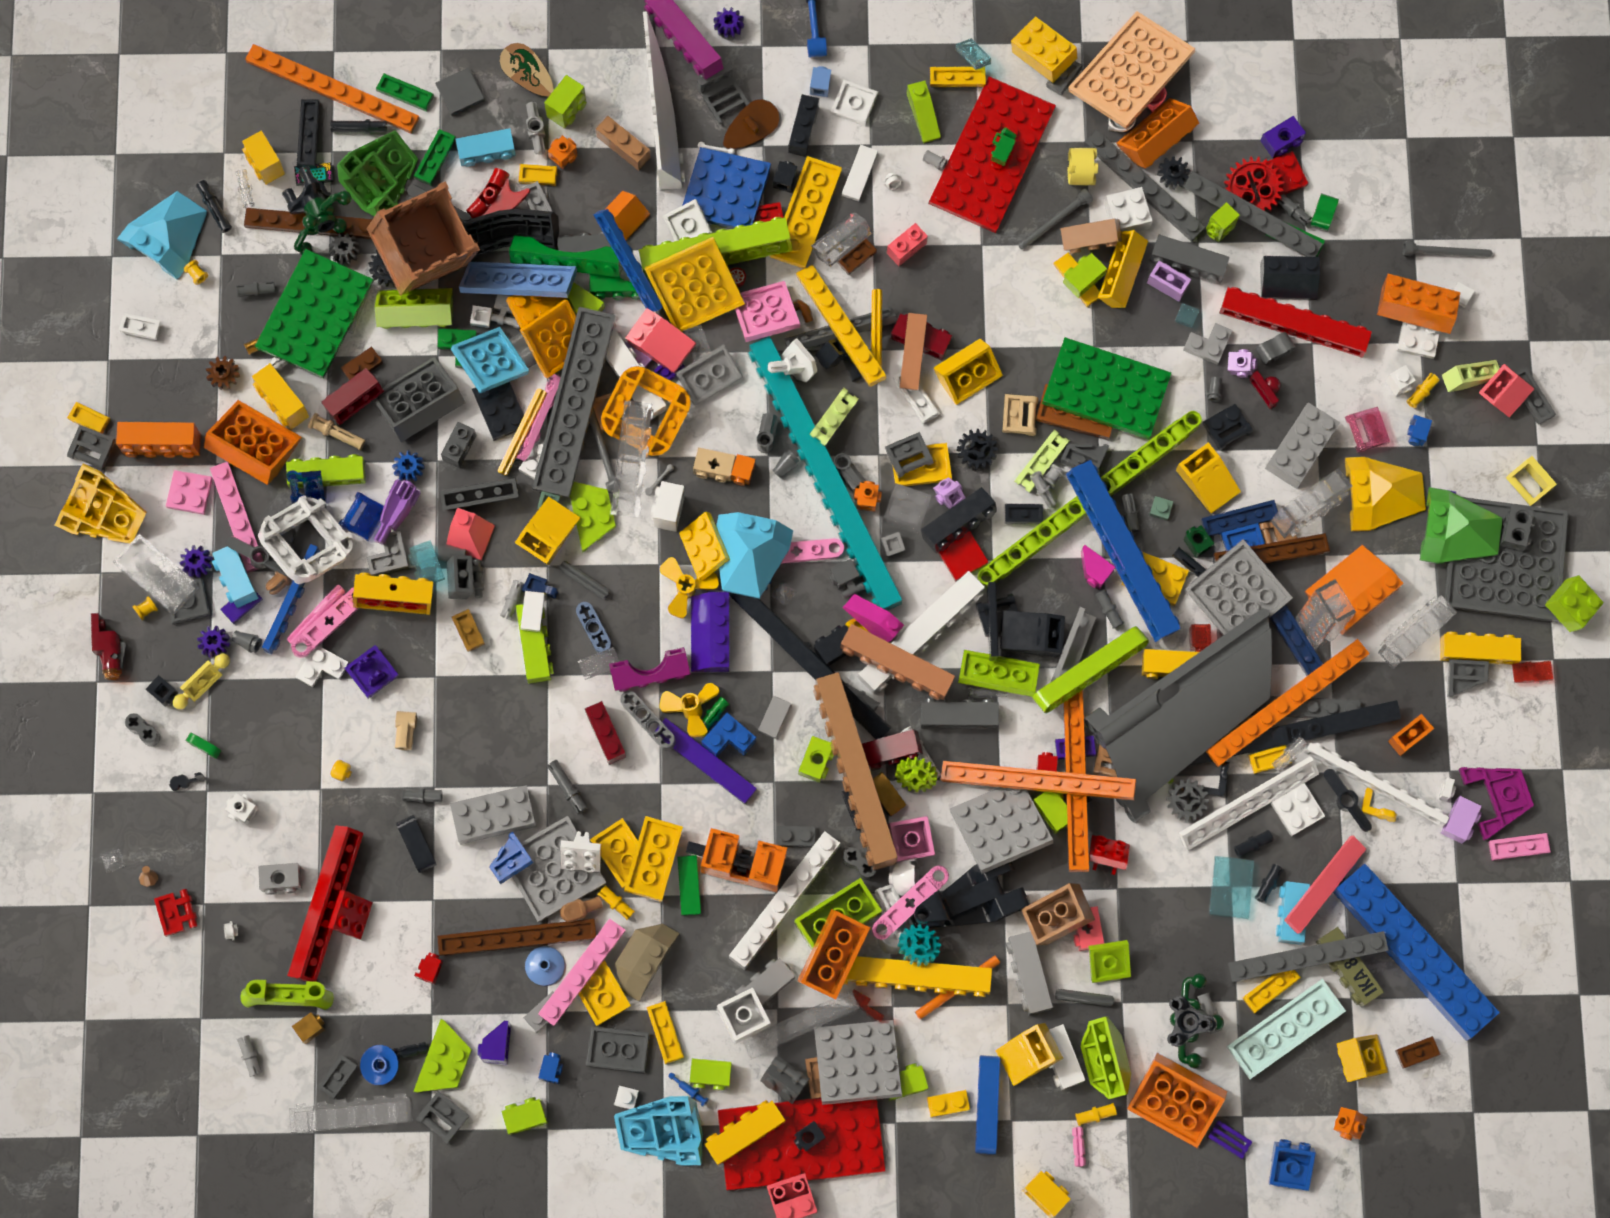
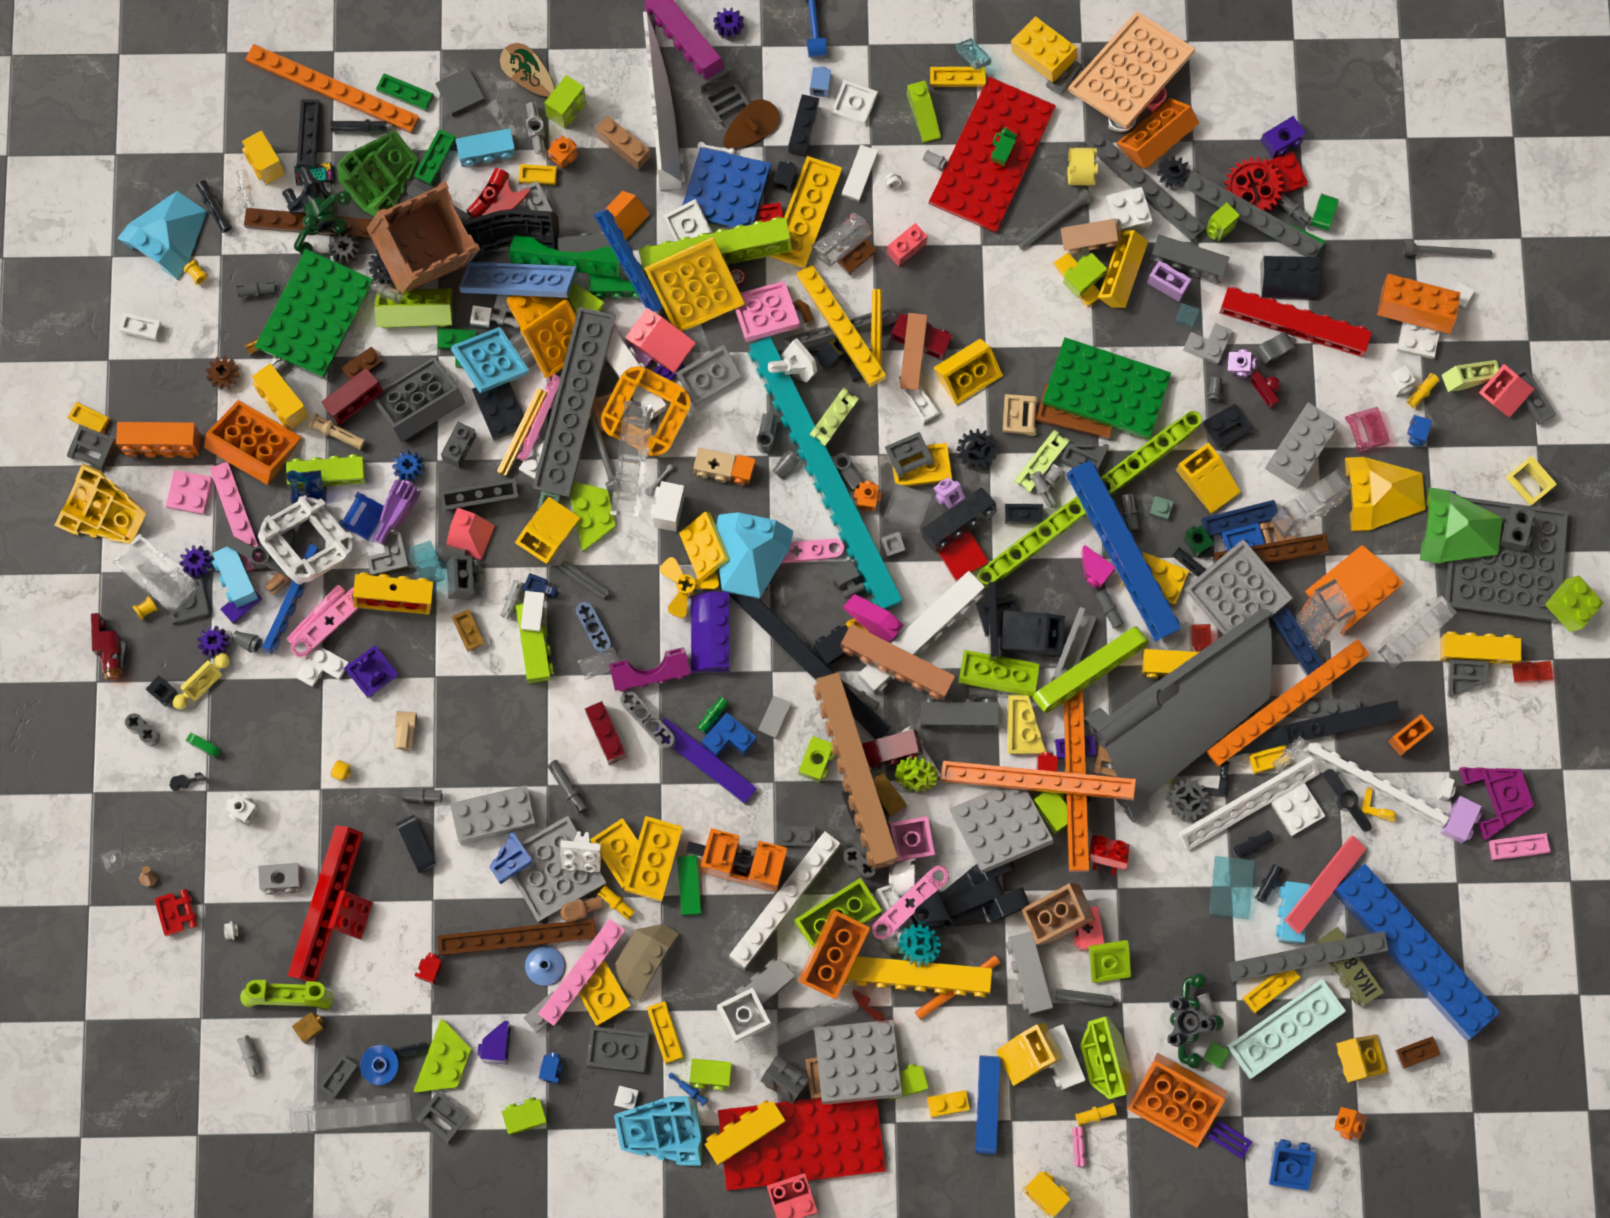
(386, 291): none -> clear pin
(671, 703): yellow piece -> none
(817, 1133): black brick -> none
(1022, 729): none -> light yellow wing
(1215, 1054): none -> bright green tile

